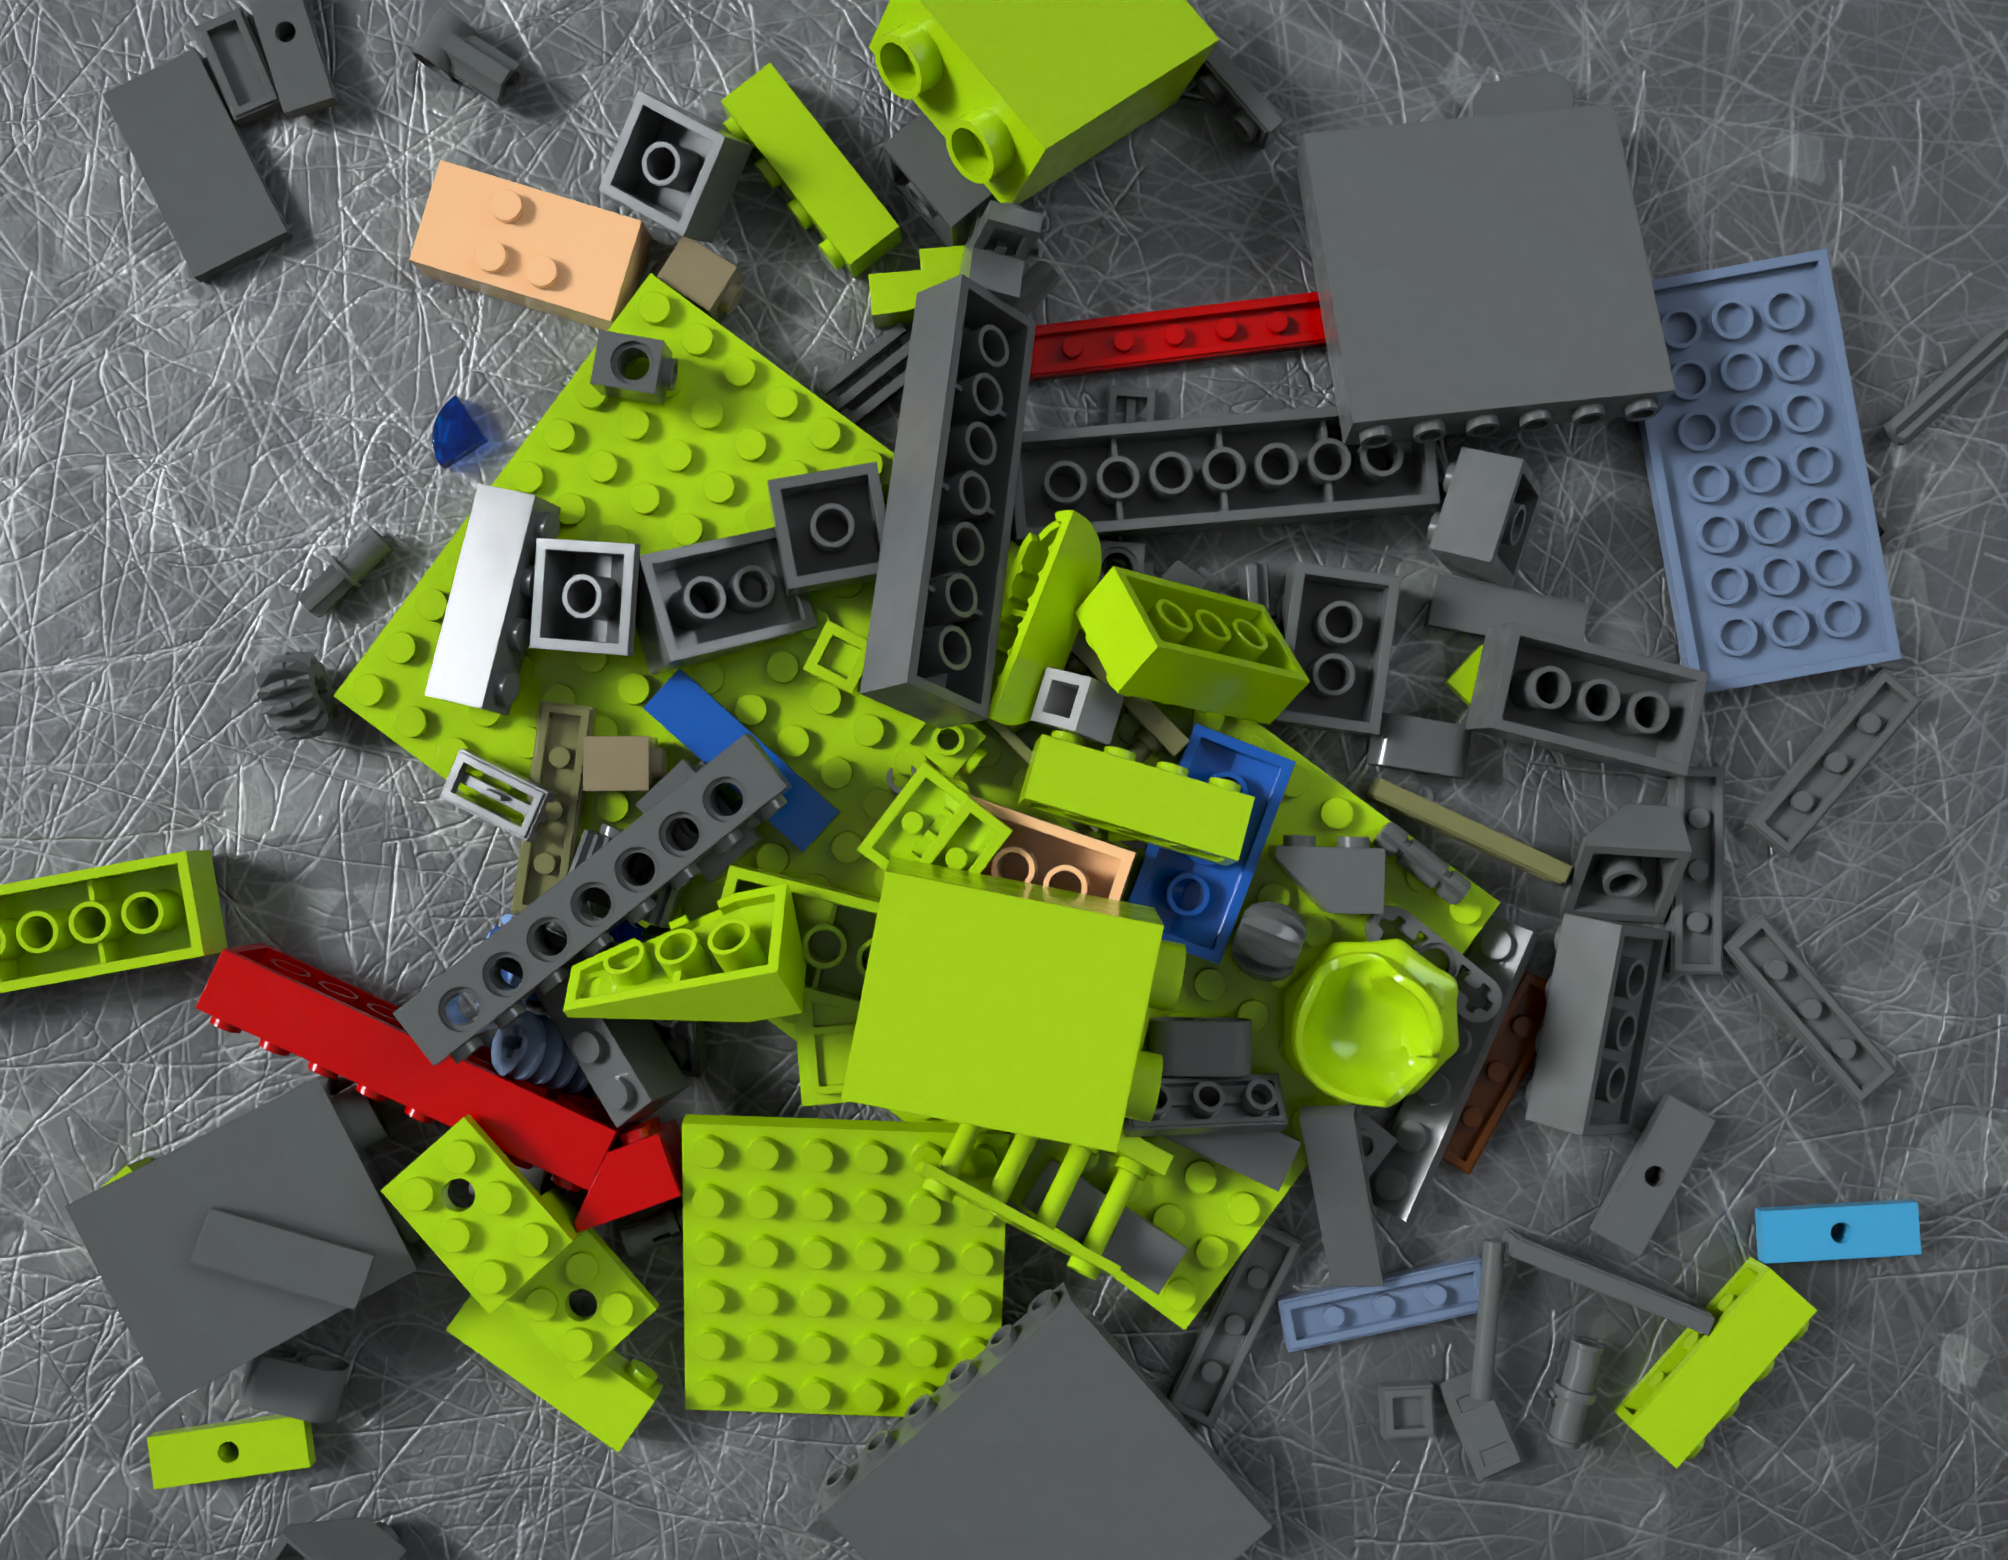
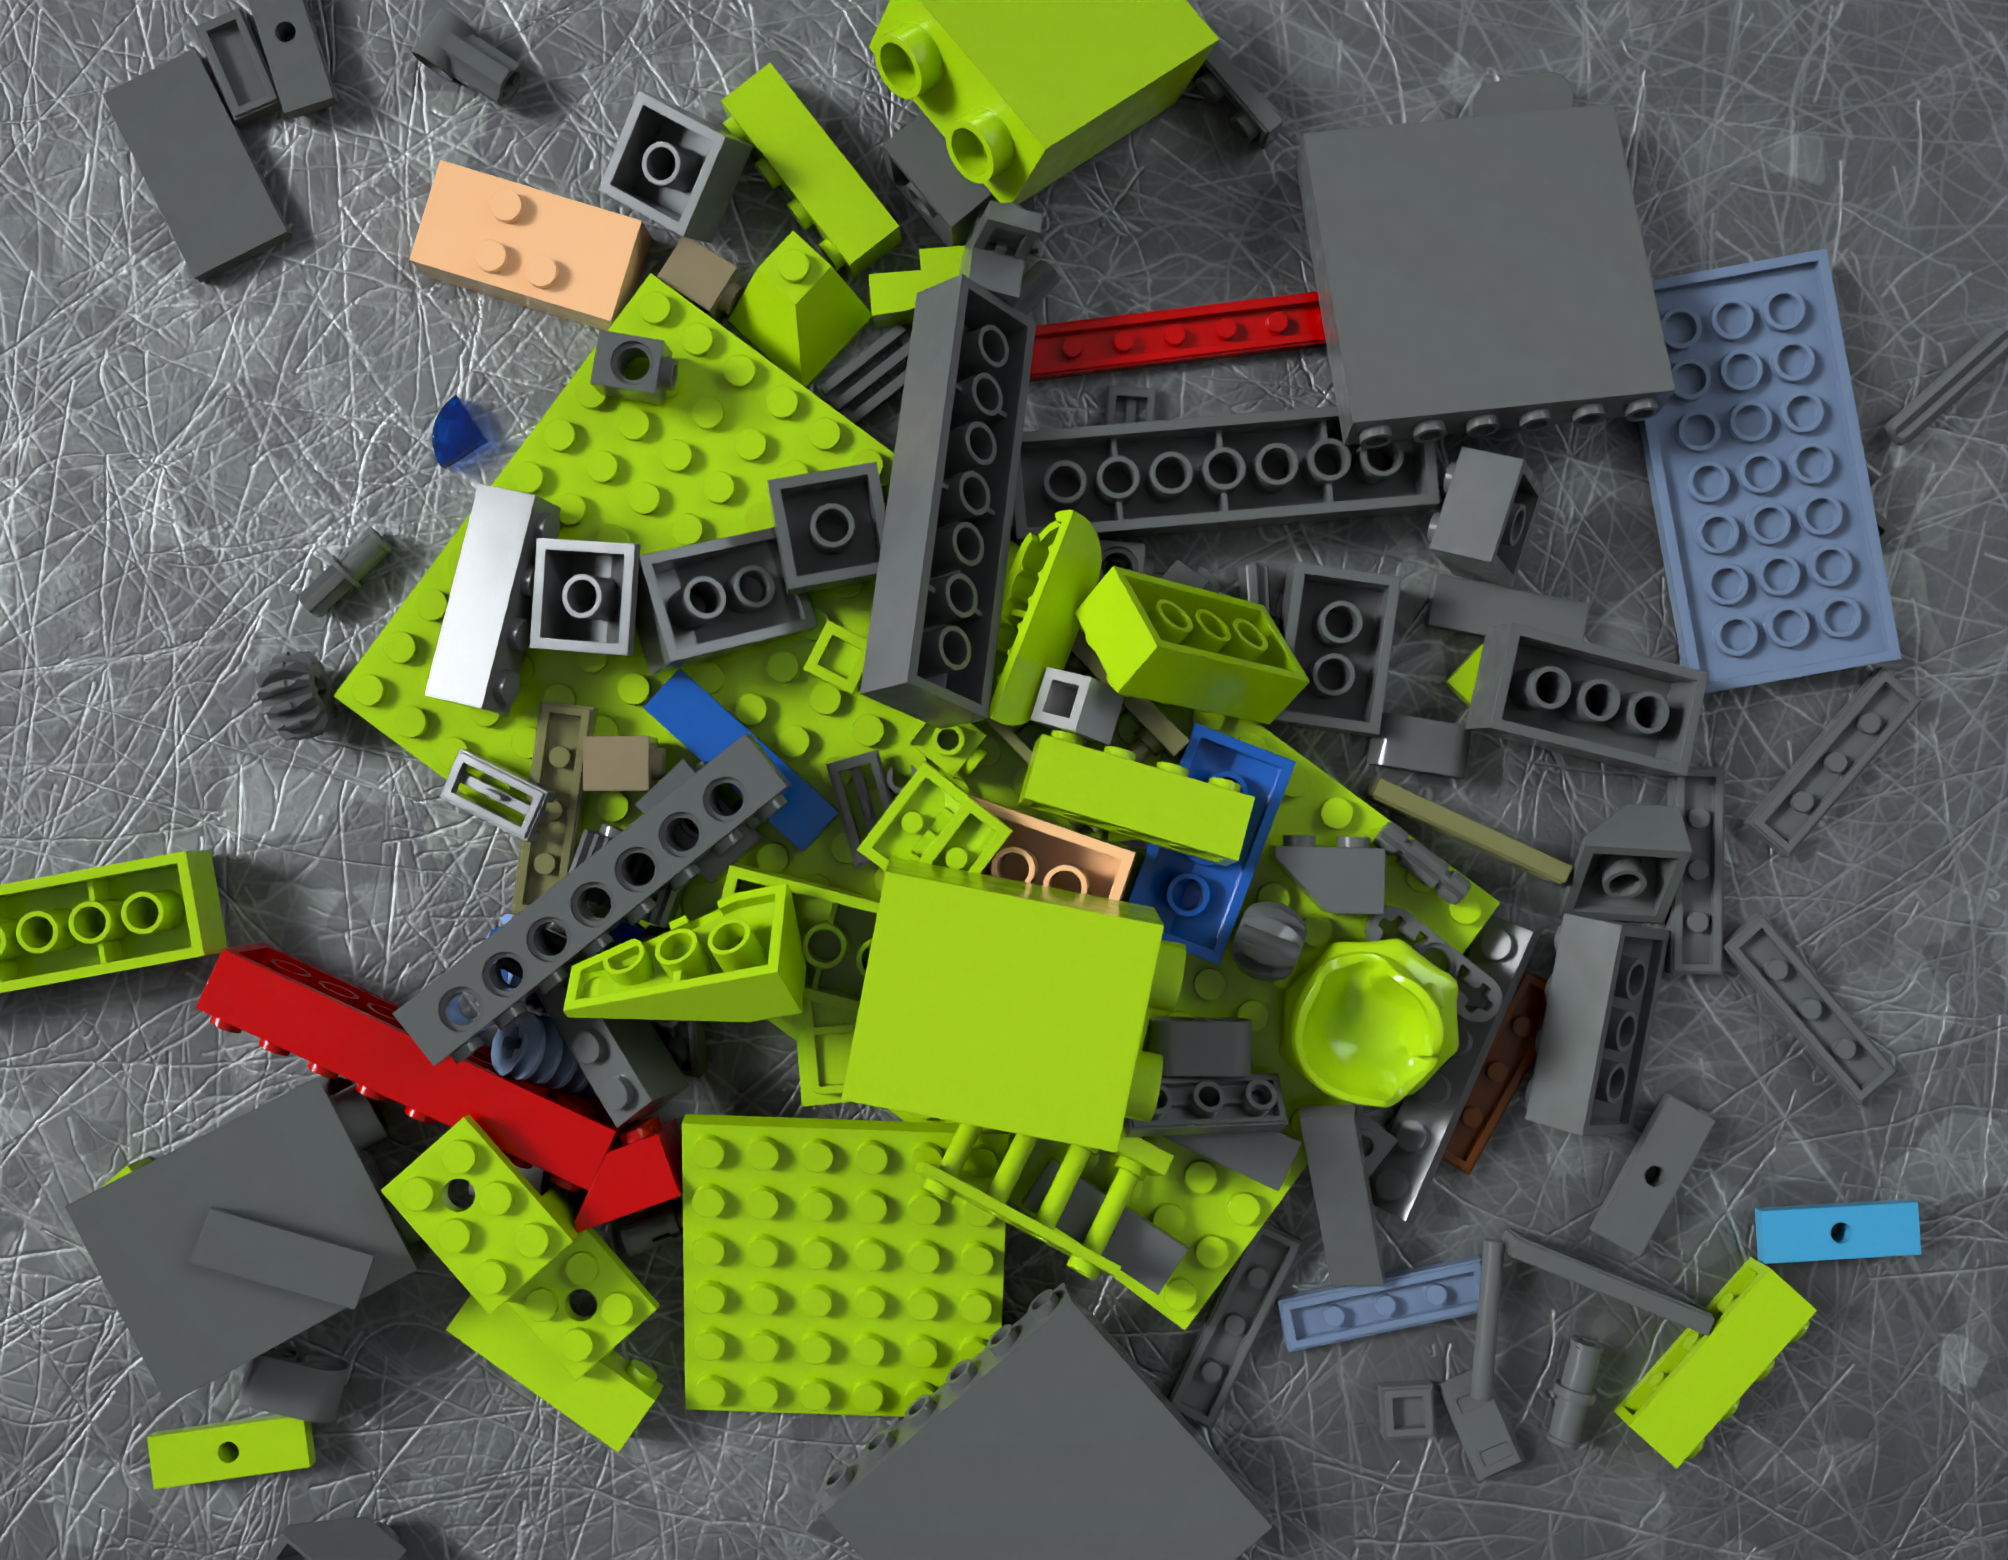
(799, 311): none -> lime slope
(854, 764): none -> dark grey tile

